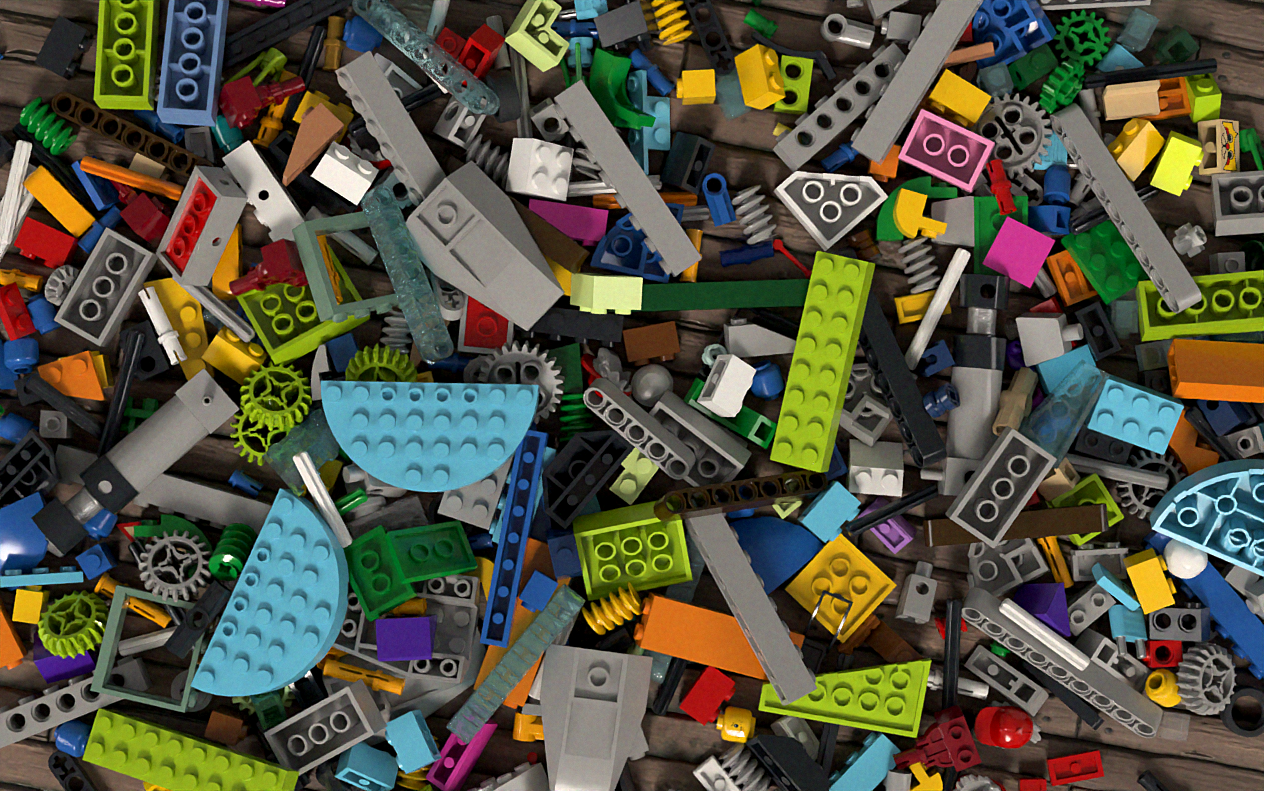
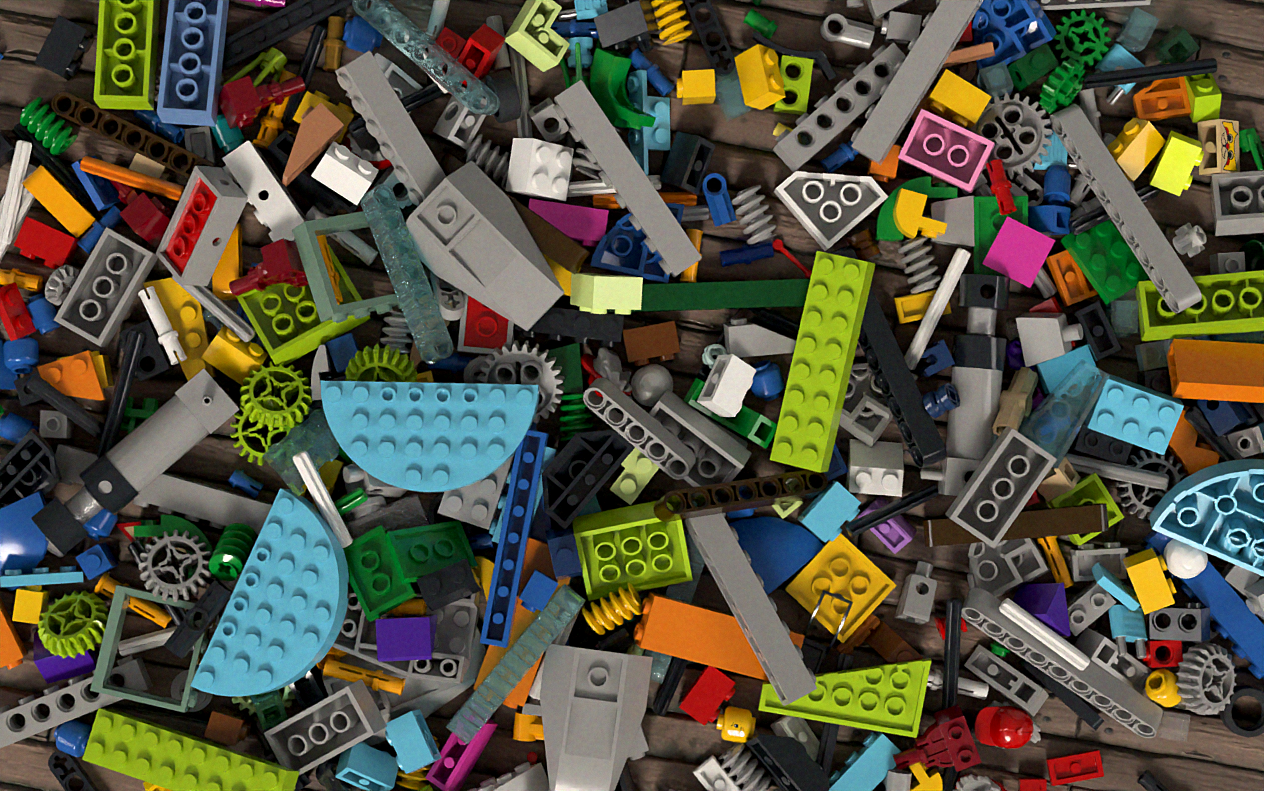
(449, 584): none -> black brick
(1131, 100): tan panel -> none

